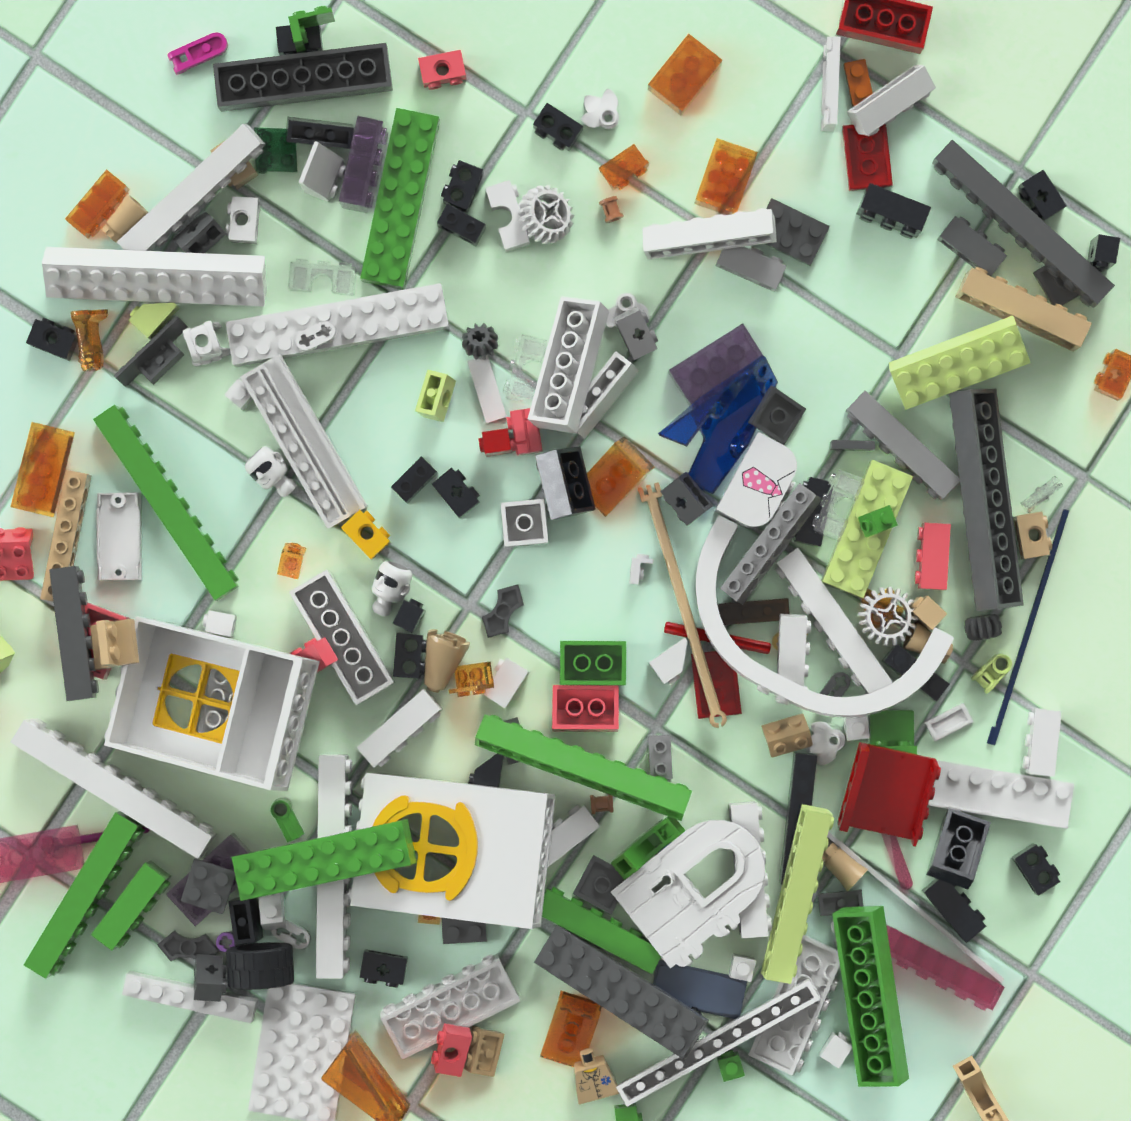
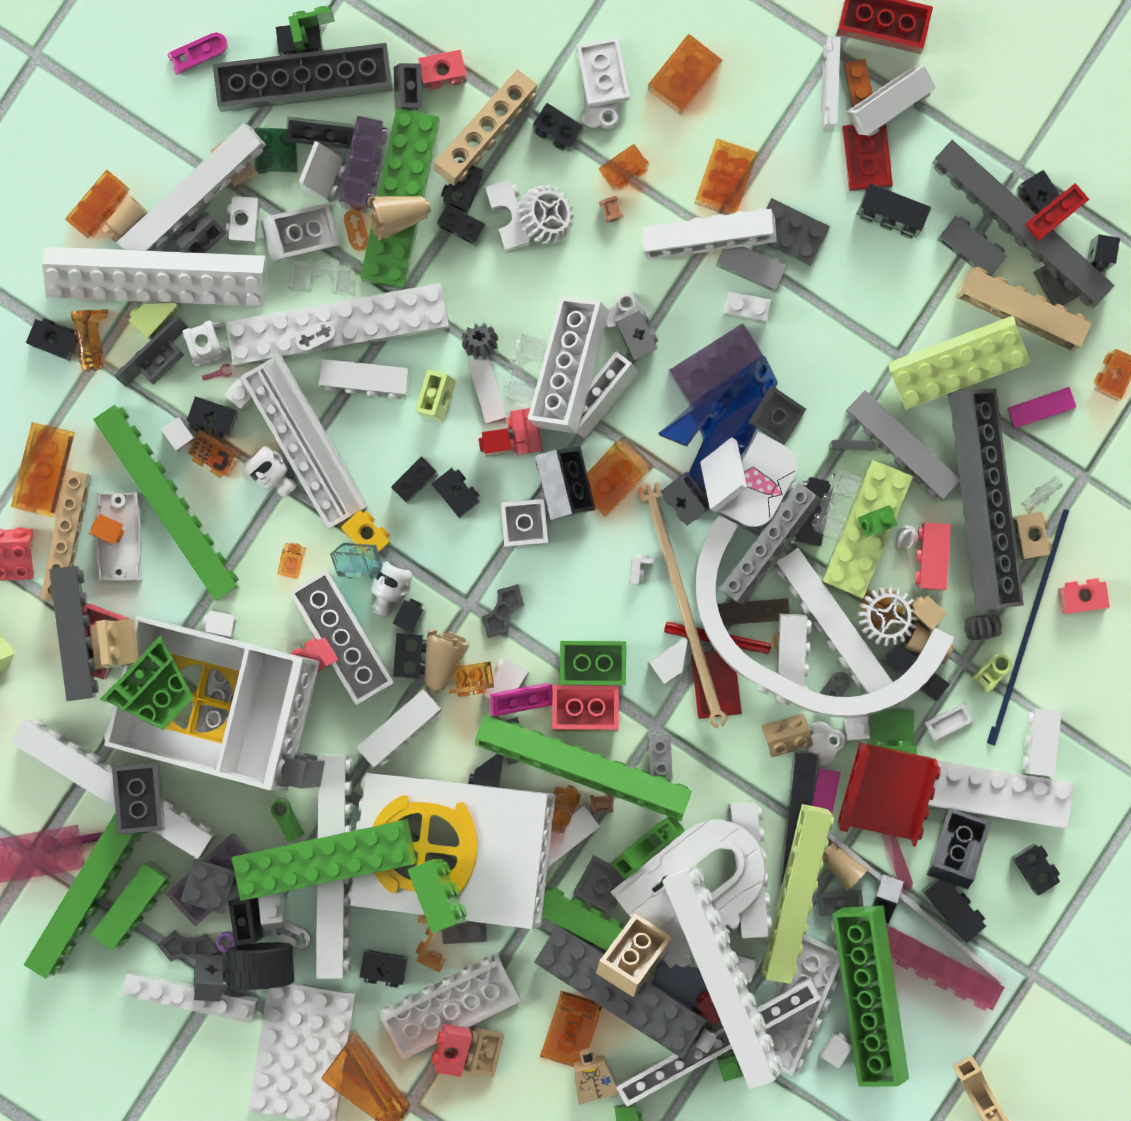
(106, 529): none -> orange brick
(138, 798): none -> dark grey brick
(151, 688): none -> bright green wedge
(178, 435): none -> white brick
(214, 454): none -> clear orange slope
(218, 373): none -> clear pink hand
(225, 417): none -> black brick
(299, 232): none -> white slope
(303, 771): none -> dark grey brick
(351, 231): none -> clear orange beam
(356, 561): none -> clear light blue brick
(363, 377): none -> white brick
(396, 213): none -> tan cone
(407, 86): none -> dark grey brick
(429, 958): none -> clear orange bracket
(437, 895): none -> bright green brick
(516, 84): none -> tan brick
(521, 699): none -> dark pink tile
(565, 804): none -> clear orange bracket
(603, 72): none -> white tile
(634, 955): none -> tan brick
(706, 1040): none -> white hinge
(707, 1008): none -> red brick
(723, 475): none -> white tile
(723, 976): none -> white brick
(746, 307): none -> white brick
(826, 789): none -> dark pink tile
(888, 895): none -> slope
(906, 536): none -> white tile
(1041, 407): none -> dark pink tile
(1057, 212): none -> red plate
(1097, 598): none -> coral brick

